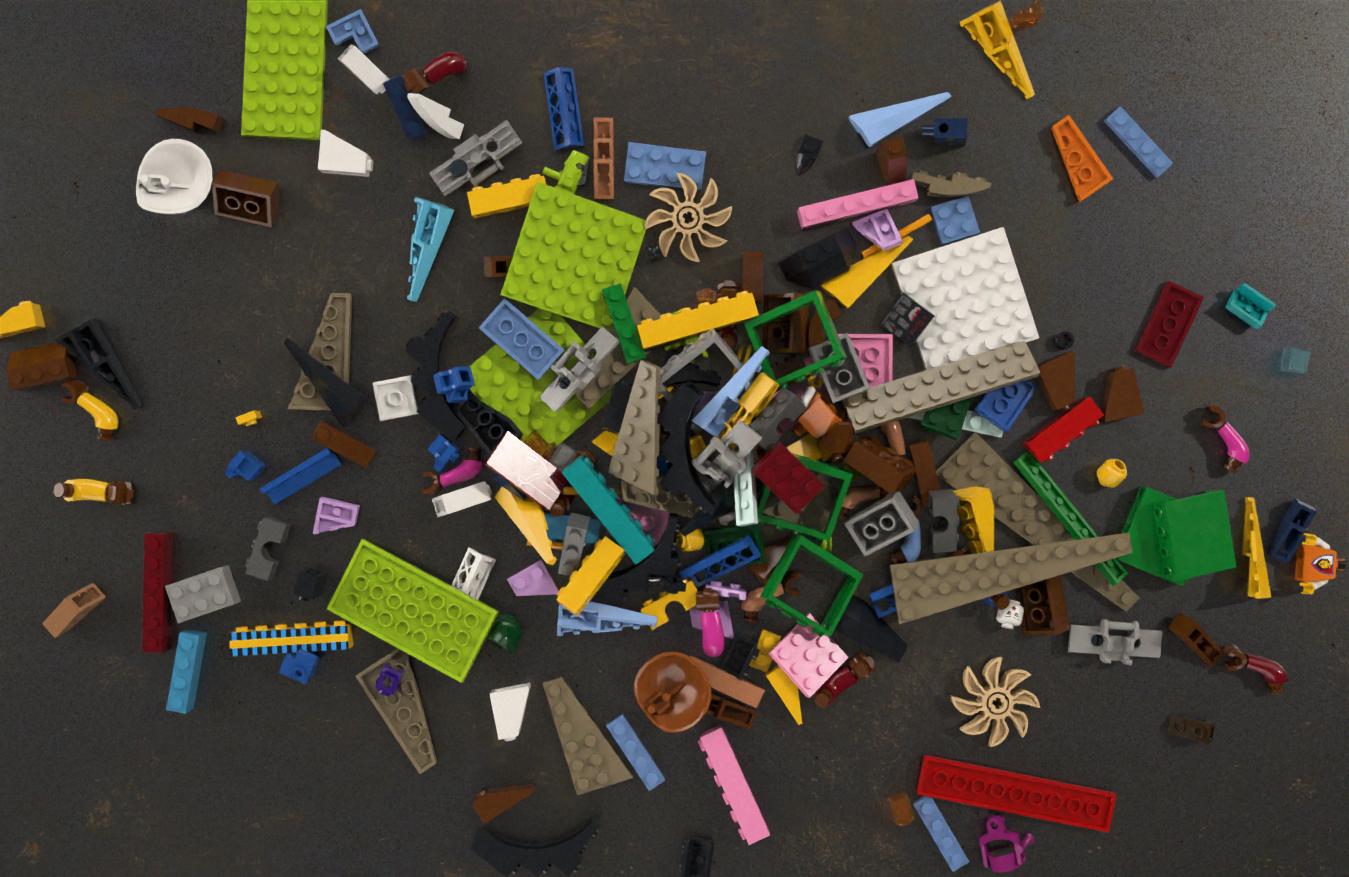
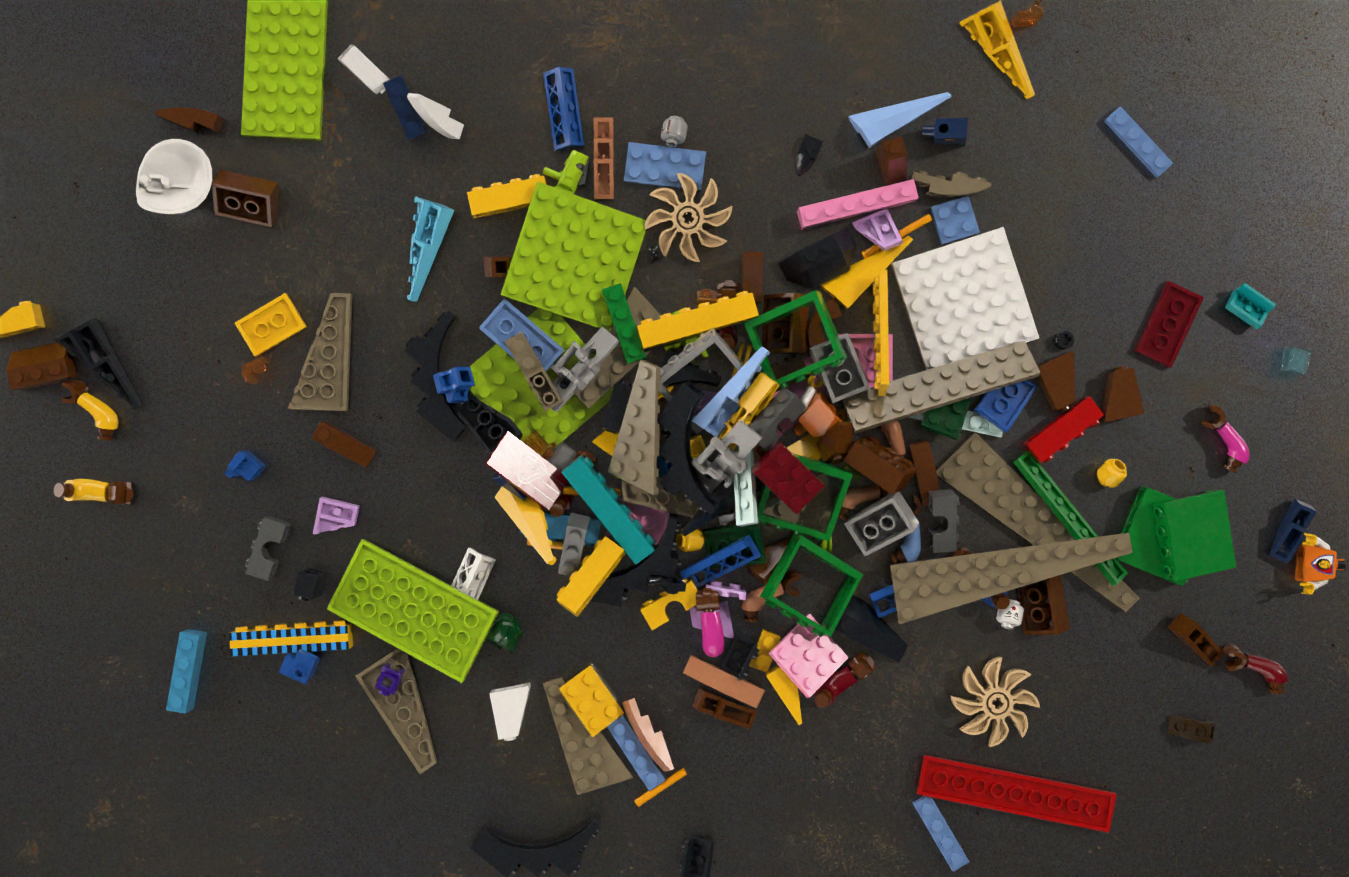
(73, 609): medium nougat slope -> none
(156, 603): dark red brick -> none
(203, 593): light grey brick -> none
(249, 418): yellow plate -> none
(257, 366): none -> clear orange bracket
(270, 325): none -> yellow plate
(302, 475): blue fence -> none
(336, 392): black wedge -> none
(341, 157): white slope -> none
(353, 26): medium blue plate -> none
(395, 398): white tile -> none
(439, 68): dark red piece -> none
(444, 452): blue brick -> none
(462, 499): white slope -> none
(465, 471): dark pink piece -> none
(472, 152): light grey piece -> none
(497, 800): reddish brown slope -> none
(533, 371): none -> dark tan slope
(533, 581): lavender wing -> none
(591, 700): none -> yellow plate
(601, 618): light blue wedge -> none
(652, 742): none -> slope
(668, 782): none -> light orange bar
(672, 691): dark orange piece -> none
(674, 131): none -> light grey head
(734, 784): bright pink brick -> none
(880, 328): none -> yellow plate
(901, 809): clear orange brick -> none
(907, 319): black tile -> none
(976, 518): yellow wedge -> none
(1003, 858): magenta piece -> none
(1080, 159): orange wing -> none
(1115, 647): light grey piece -> none
(1252, 547): yellow wedge -> none

